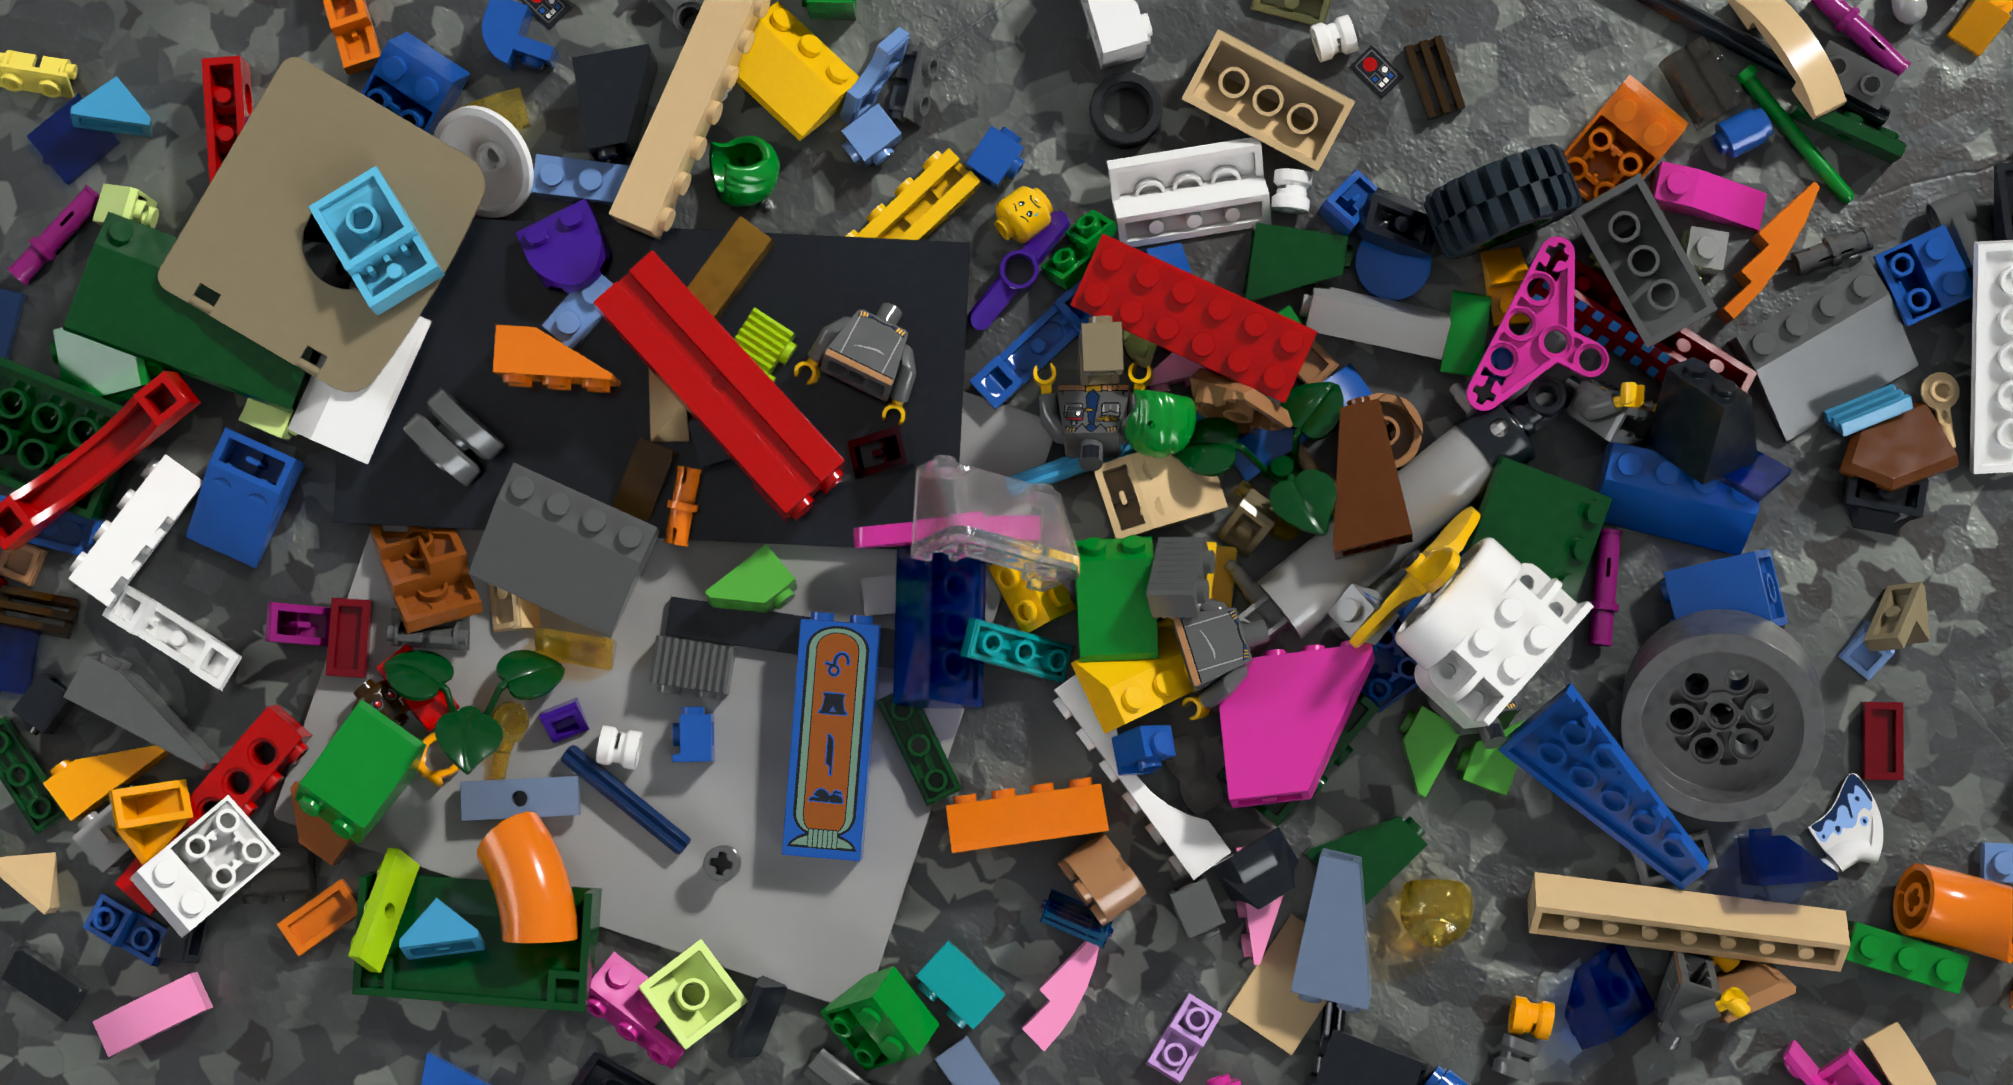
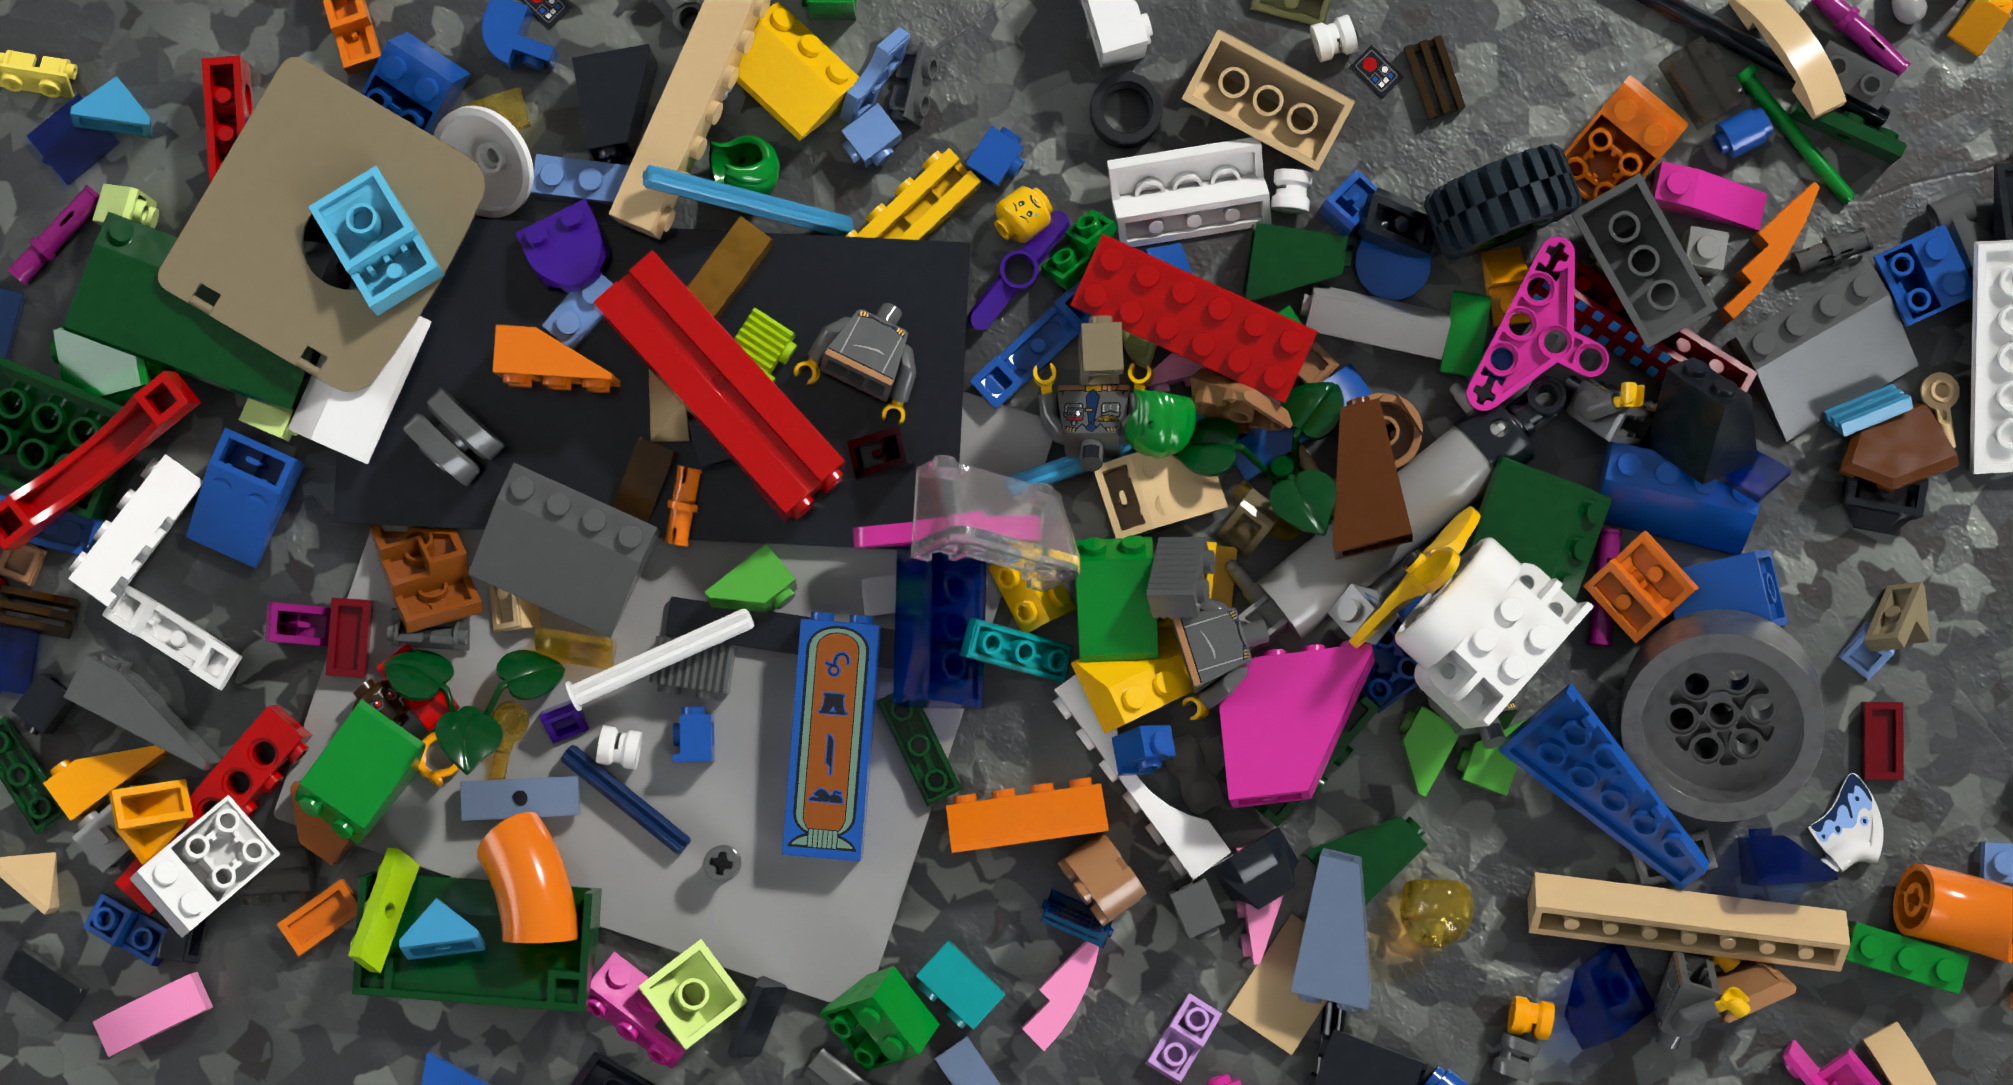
(659, 657): none -> white axle
(746, 201): none -> dark azure axle
(1640, 587): none -> orange slope

